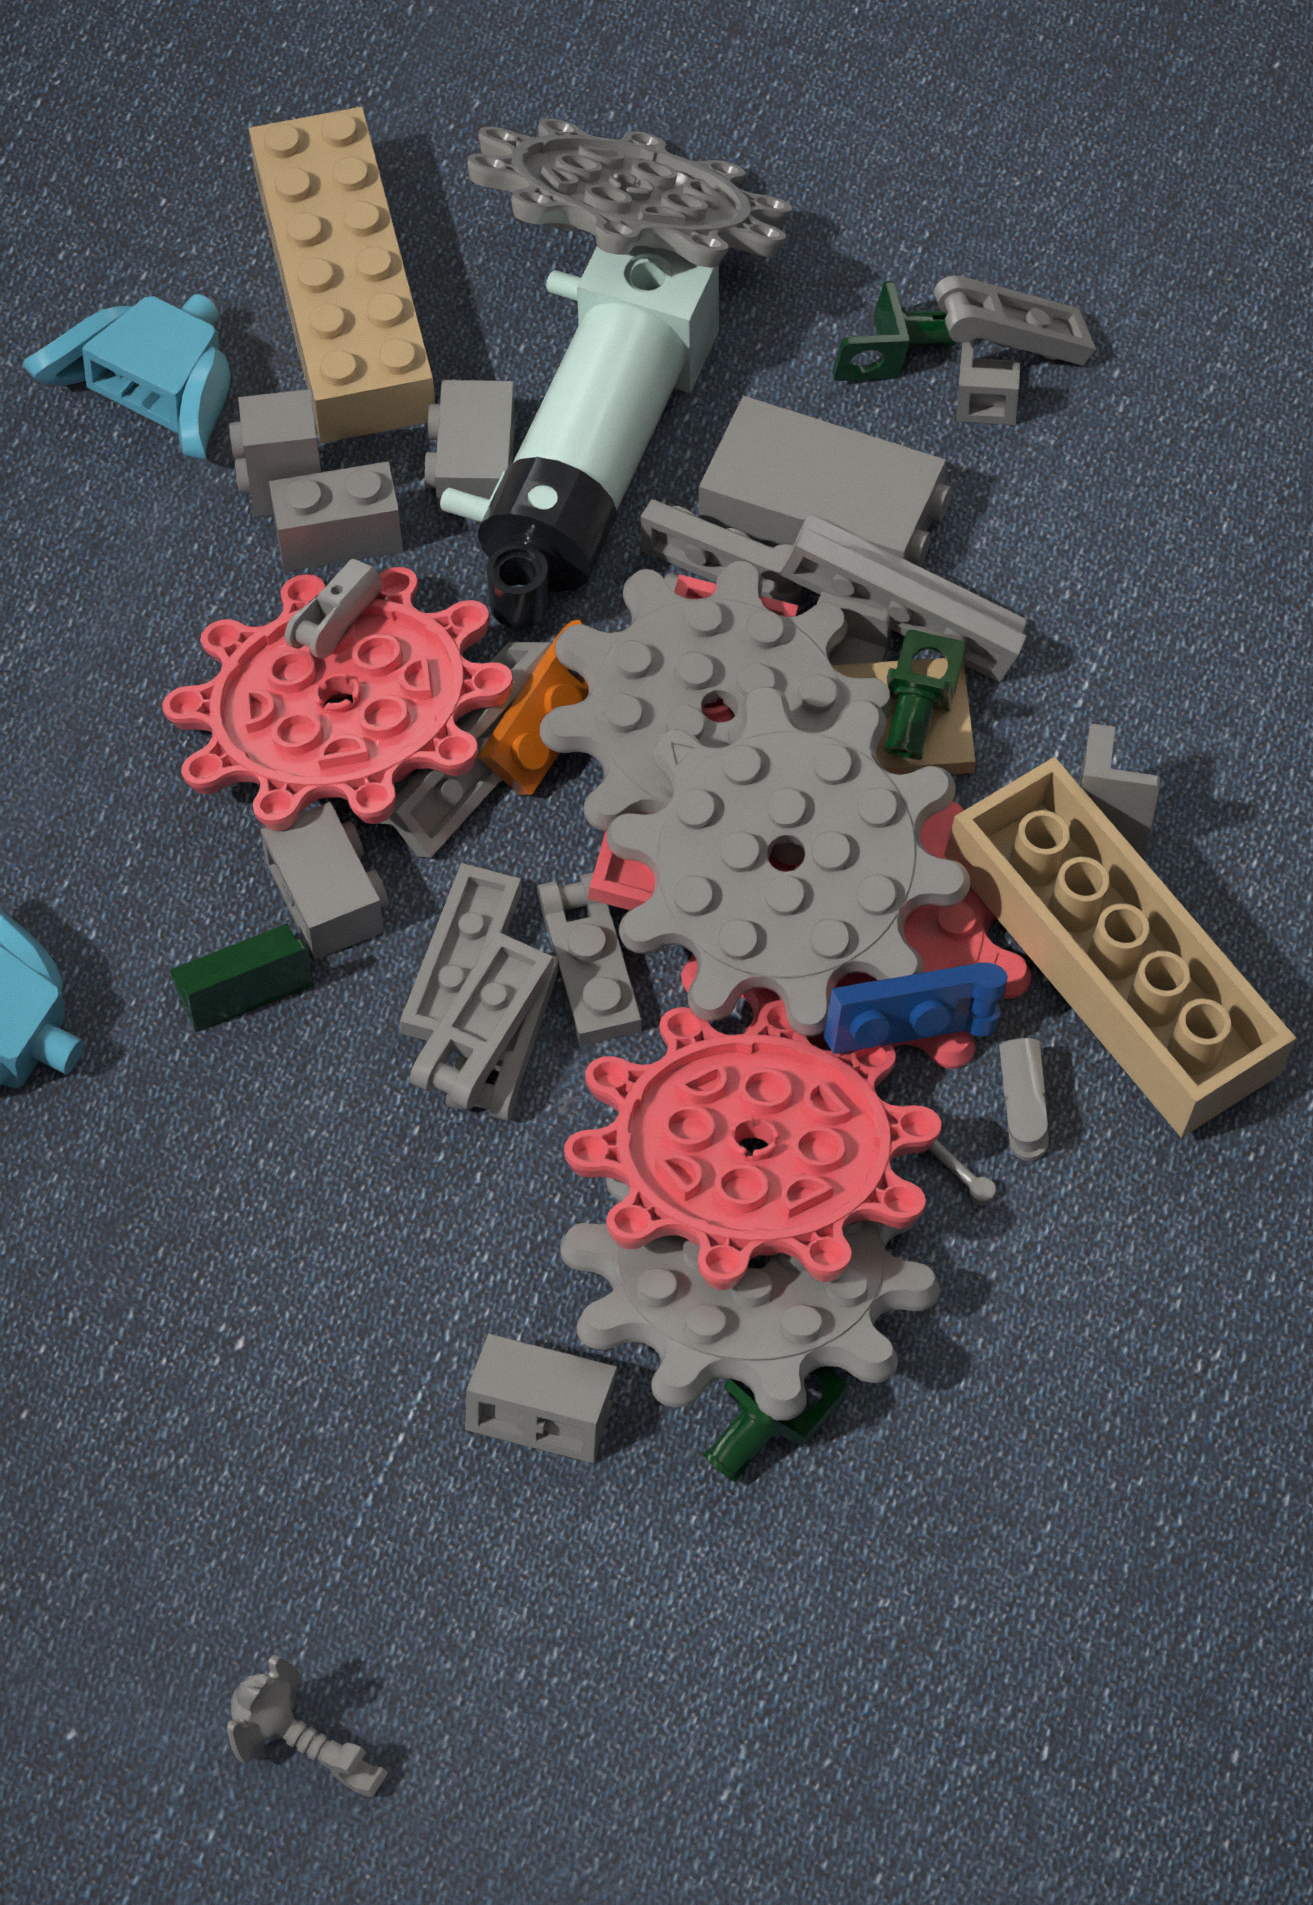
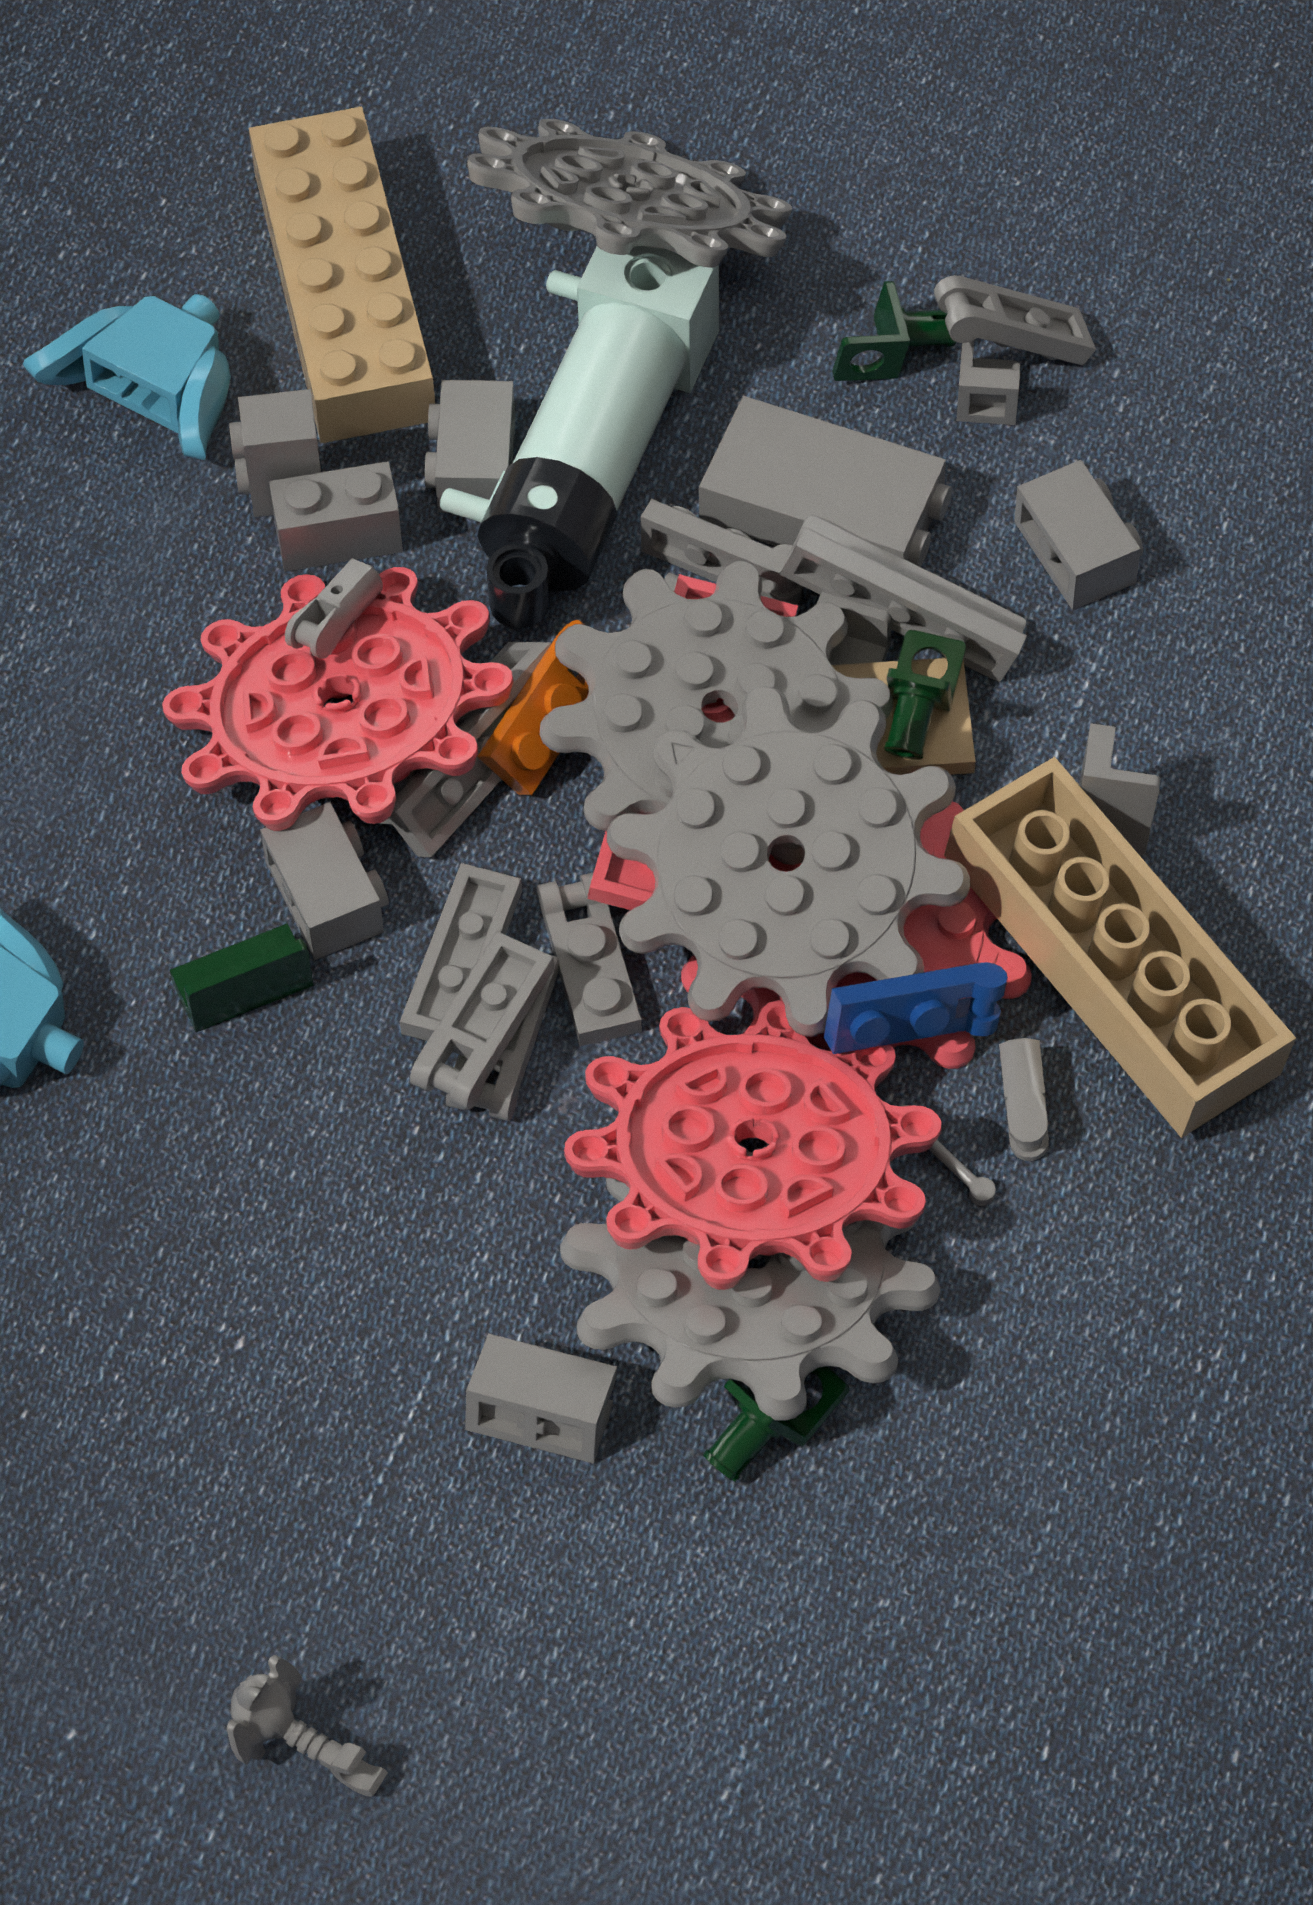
(1078, 534): none -> light grey brick

